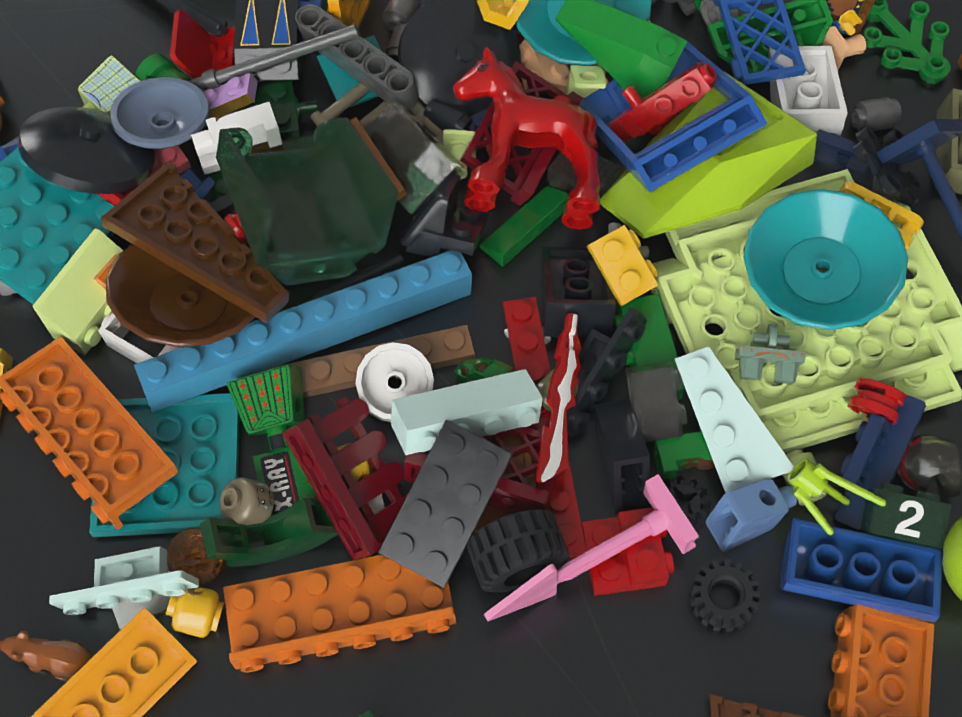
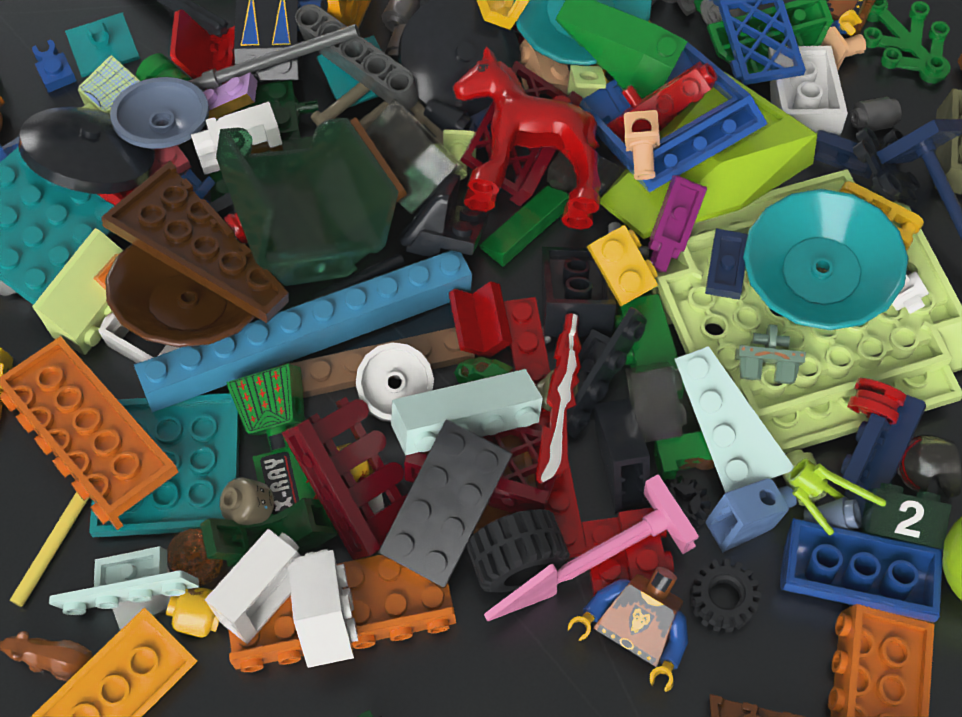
(48, 550): none -> light yellow bar
(53, 67): none -> blue plate
(100, 40): none -> teal piece
(255, 586): none -> white window
(322, 608): none -> white hinge
(481, 320): none -> red panel
(642, 143): none -> light nougat bracket
(642, 619): none -> torso
(675, 221): none -> magenta hinge
(726, 264): none -> dark blue plate
(839, 513): none -> sand blue cone
(911, 294): none -> white gear

